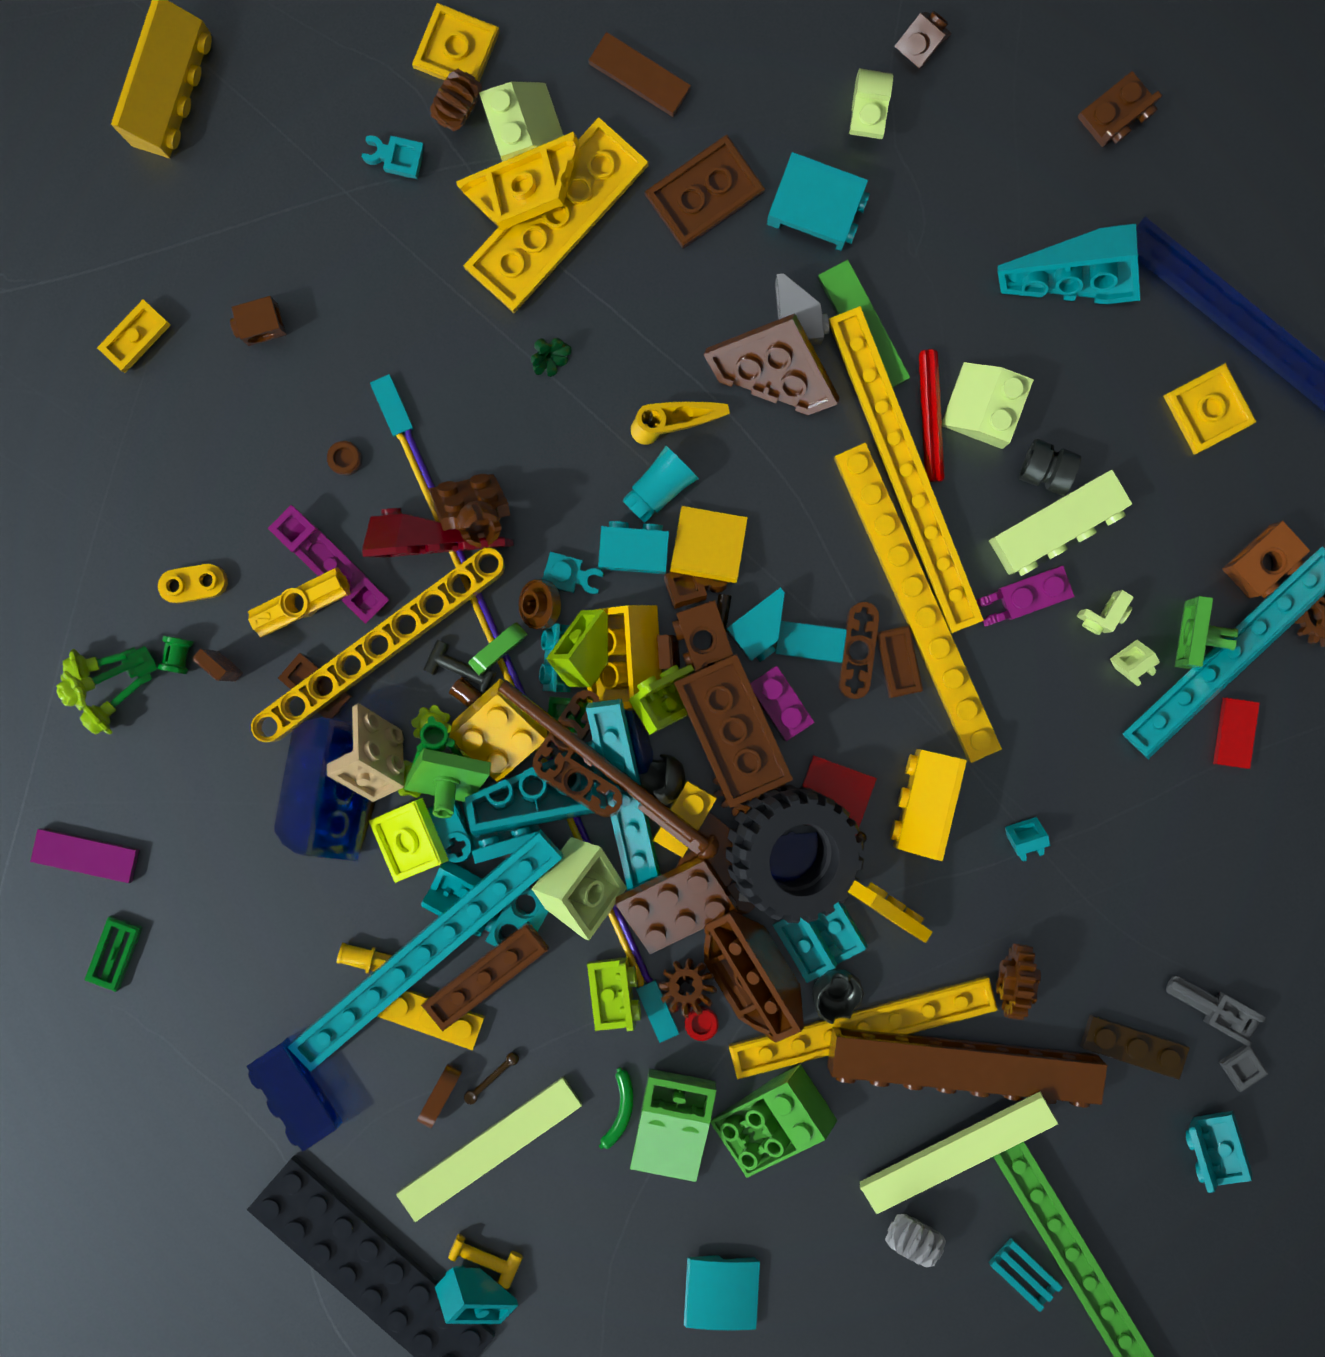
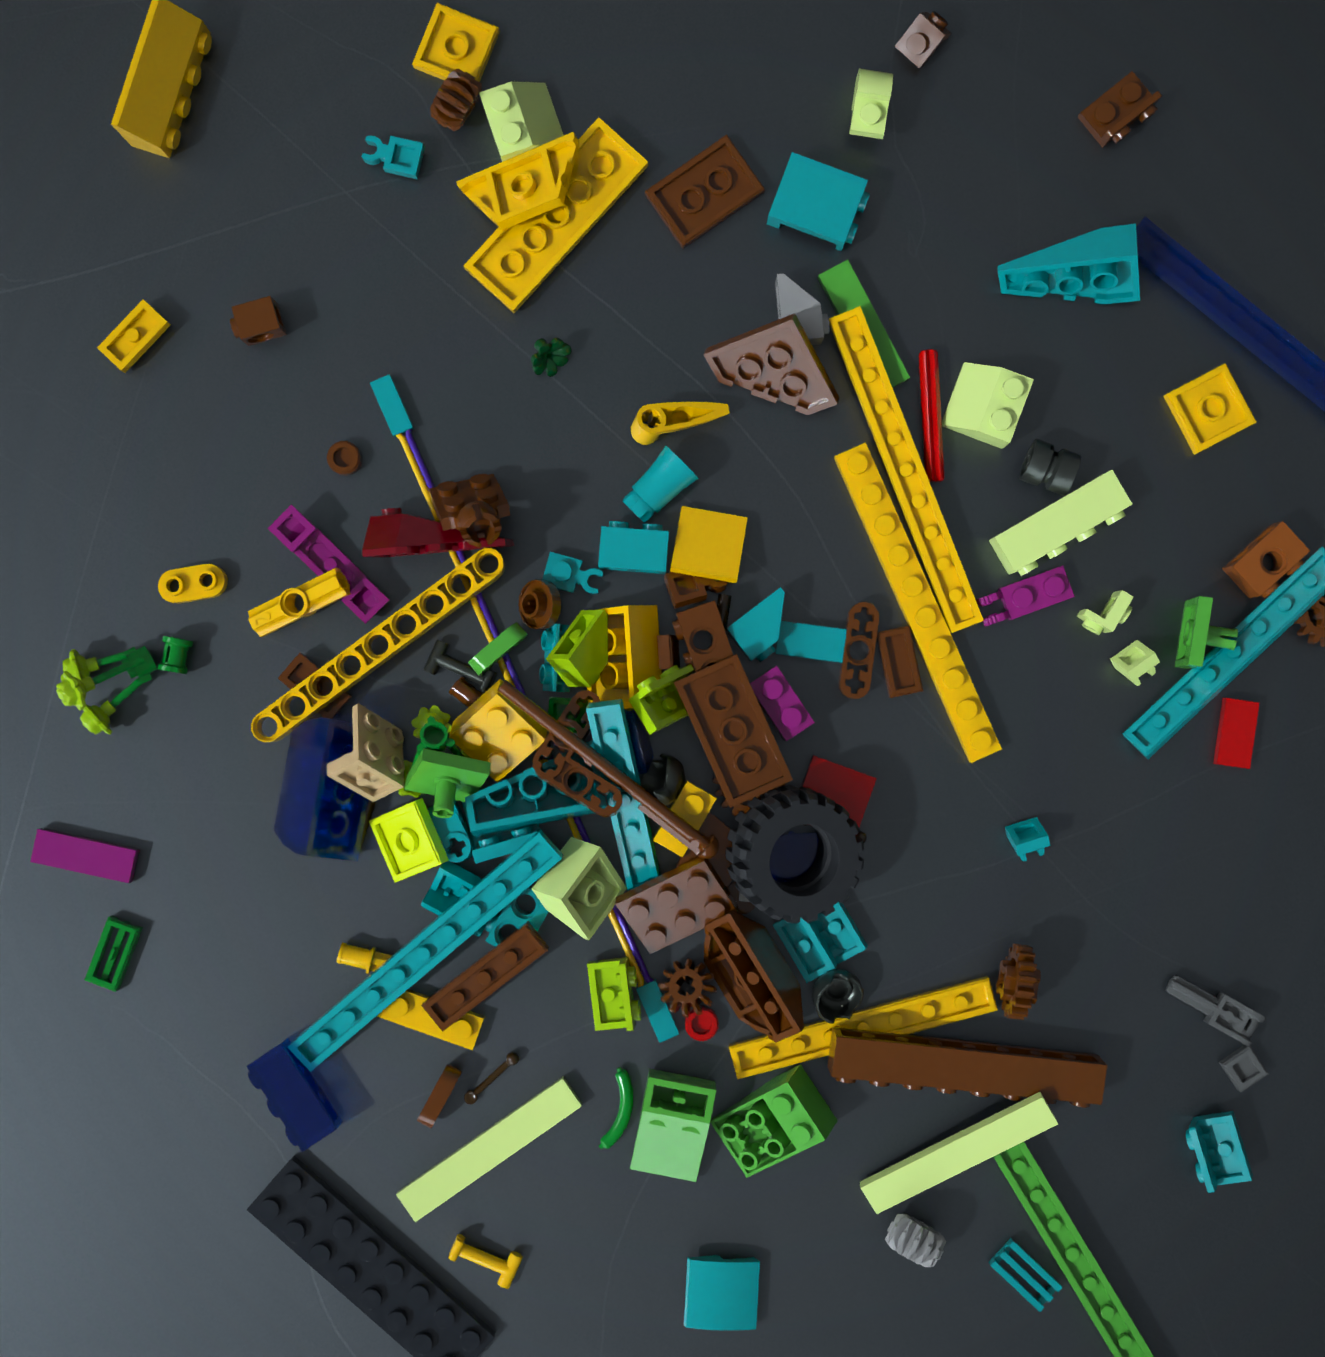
(217, 665): reddish brown tile -> none
(473, 1297): teal slope -> none
(639, 74): reddish brown tile -> none
(891, 909): yellow plate -> none
(928, 804): yellow slope -> none
(1134, 1047): dark brown plate -> none

